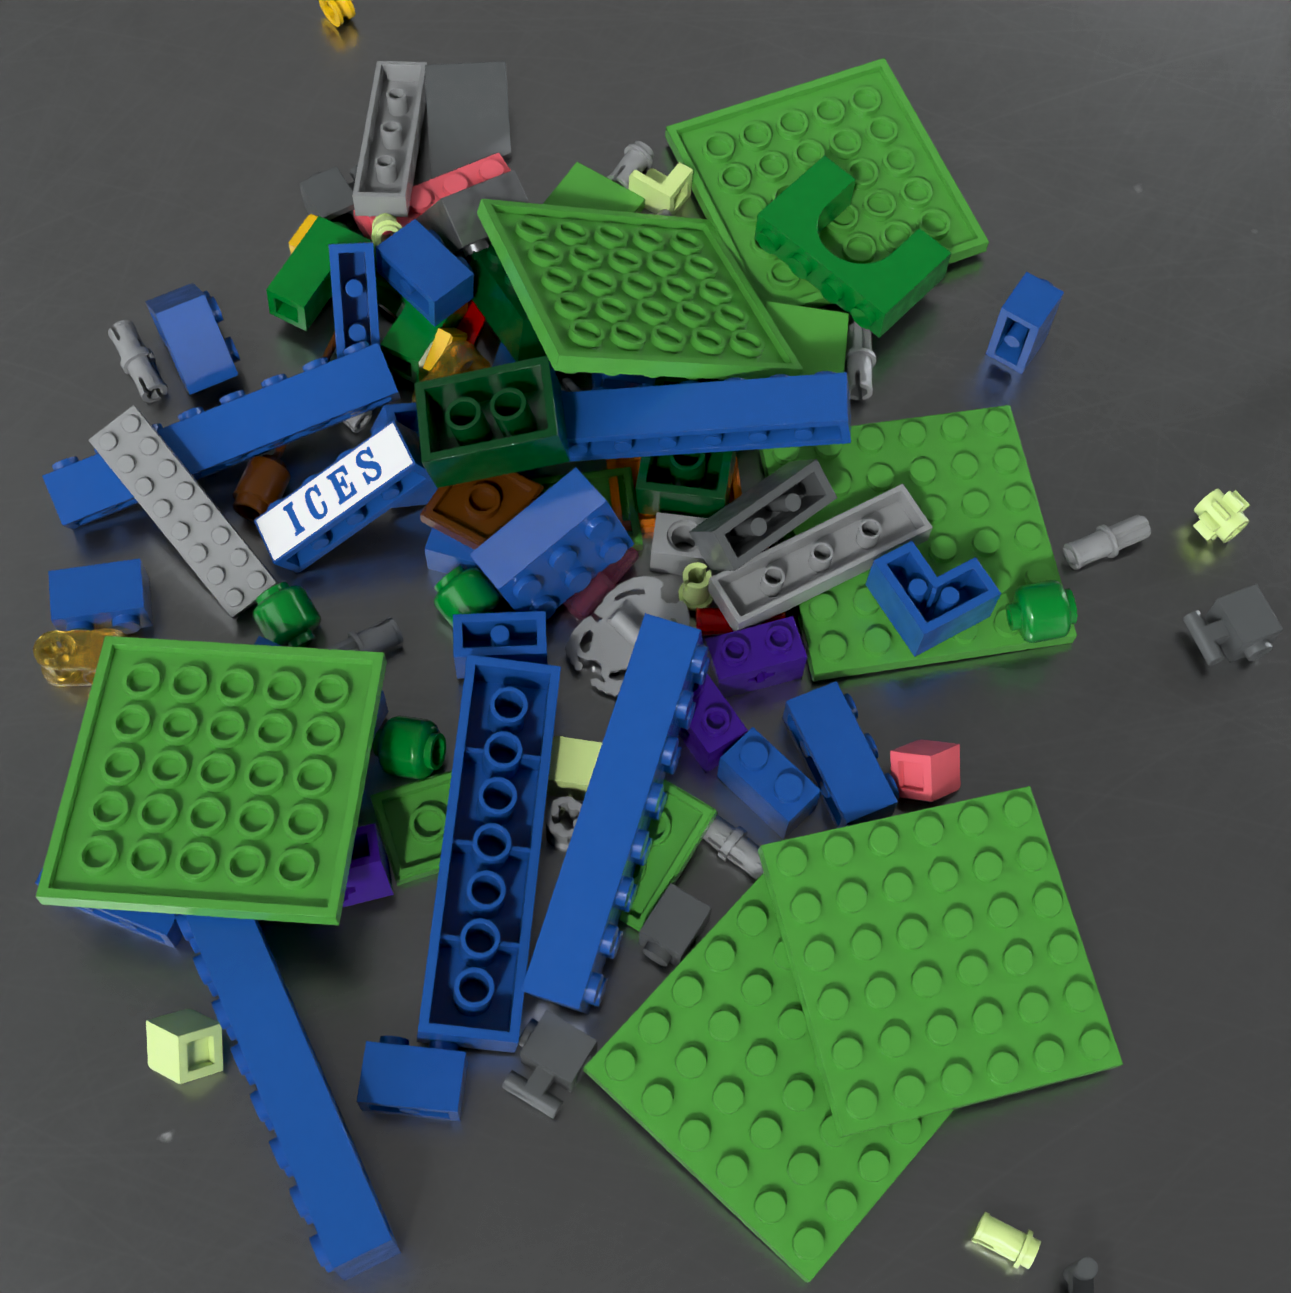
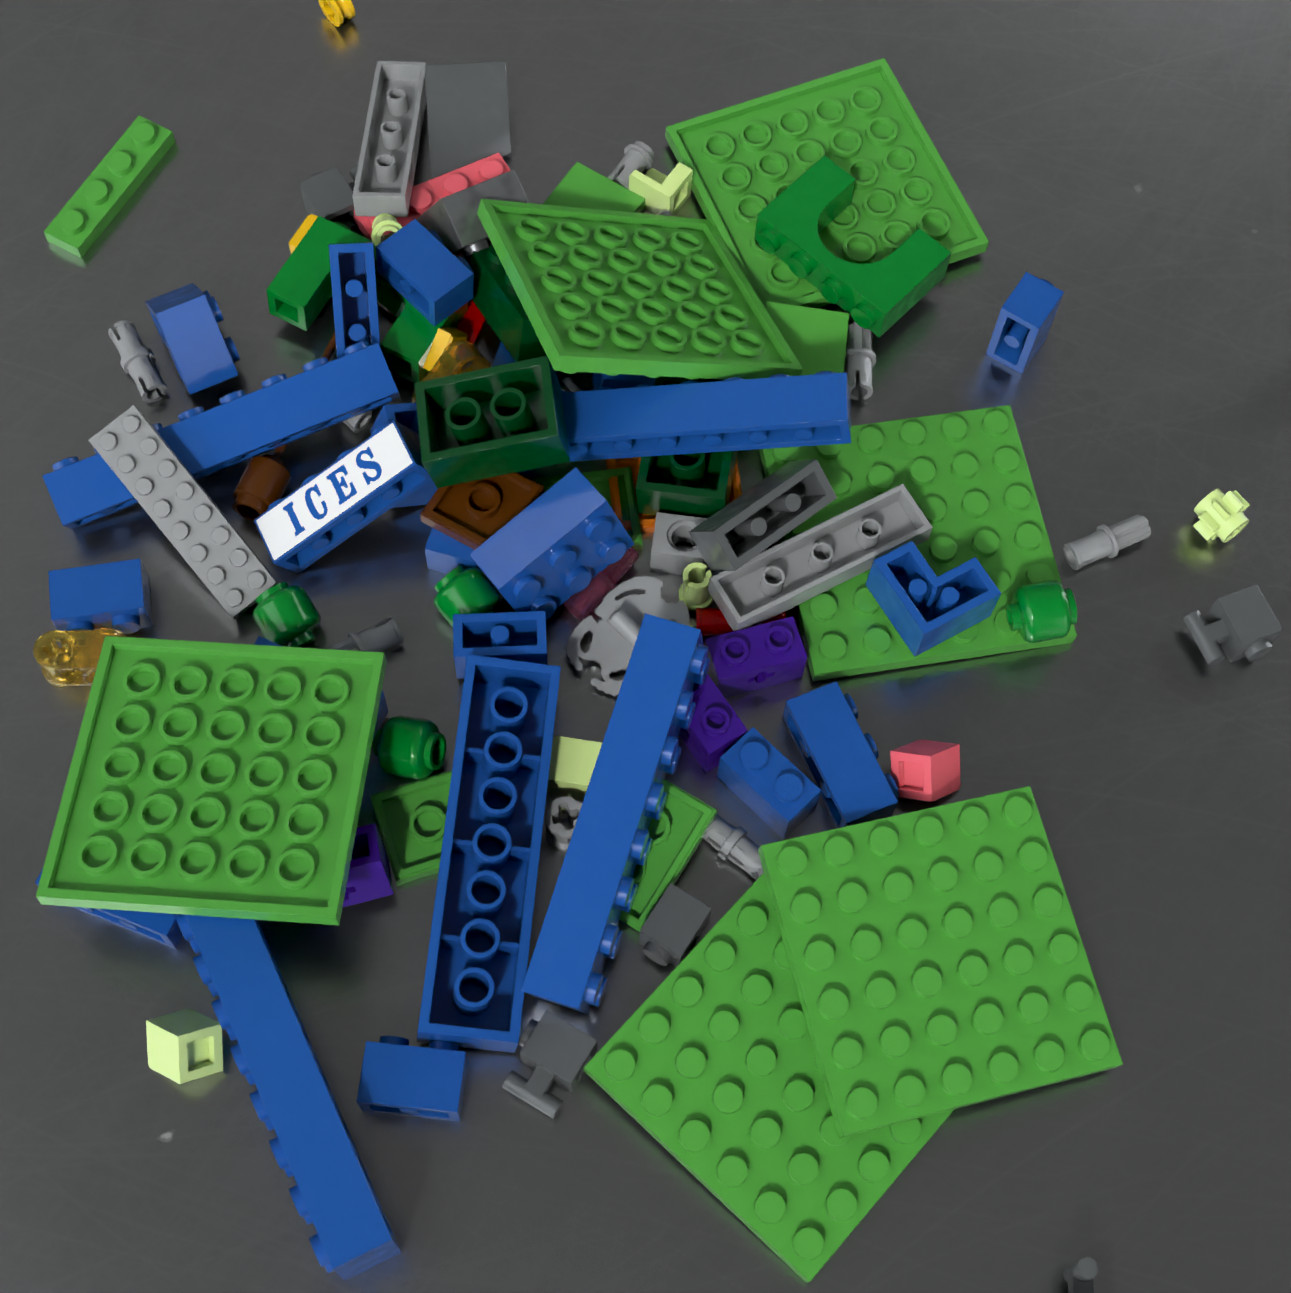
(109, 186): none -> bright green plate
(1007, 1241): yellowish green pin -> none

